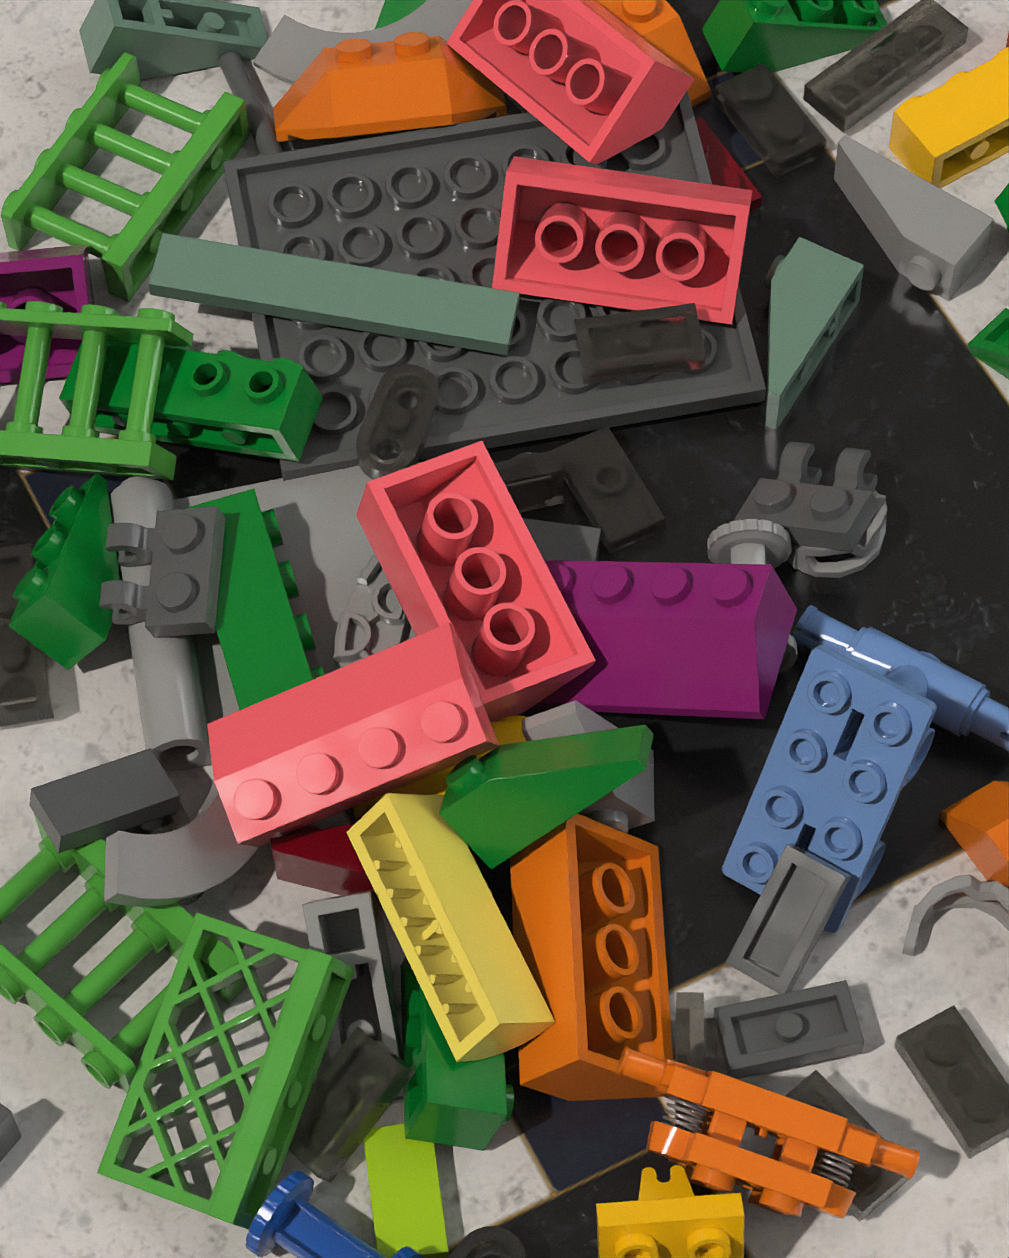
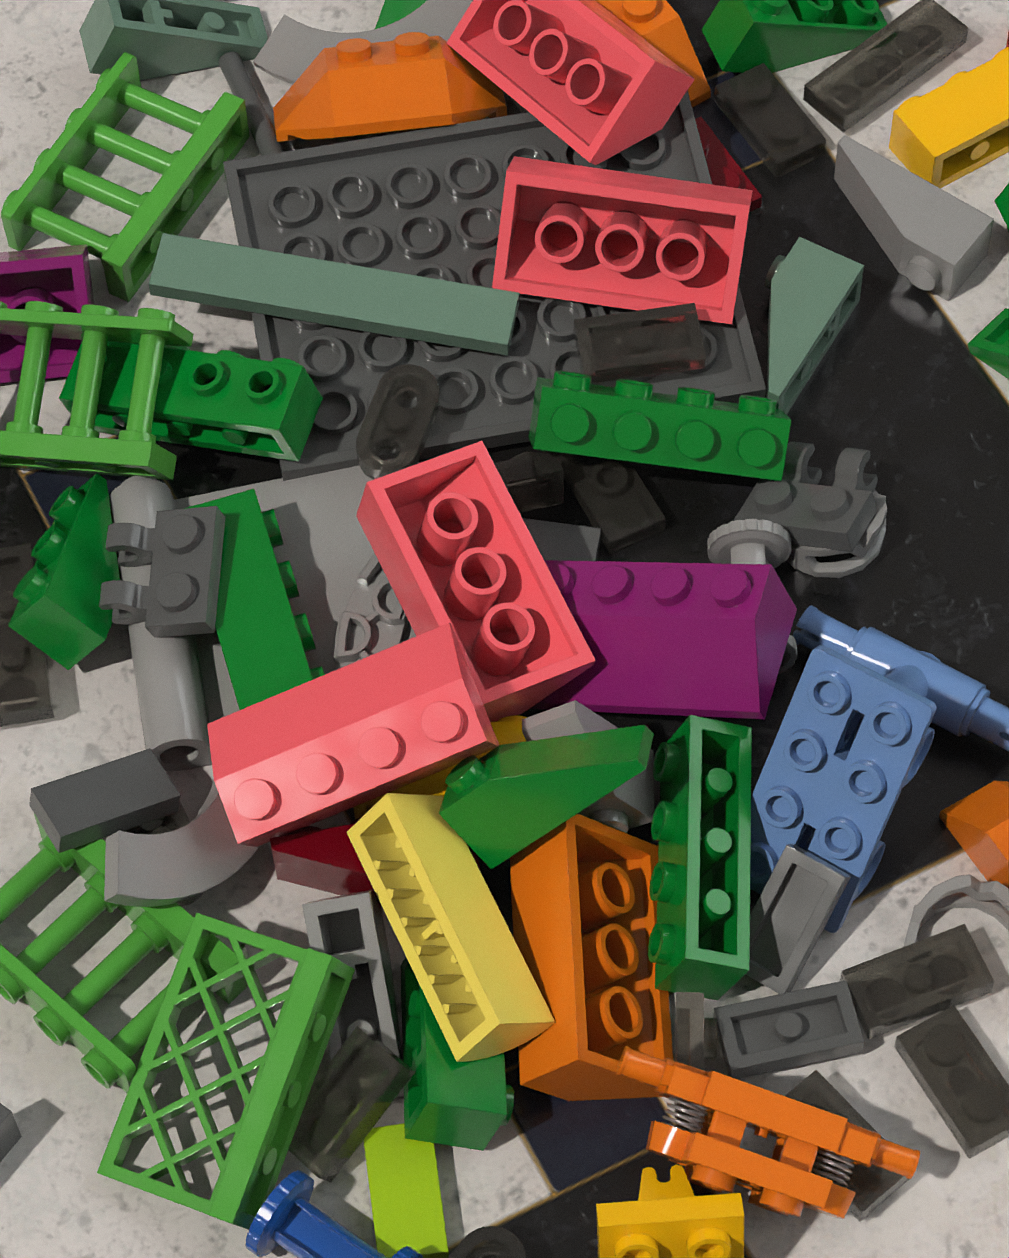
(659, 428): none -> green brick
(702, 858): none -> green brick
(917, 981): none -> clear smoke plate

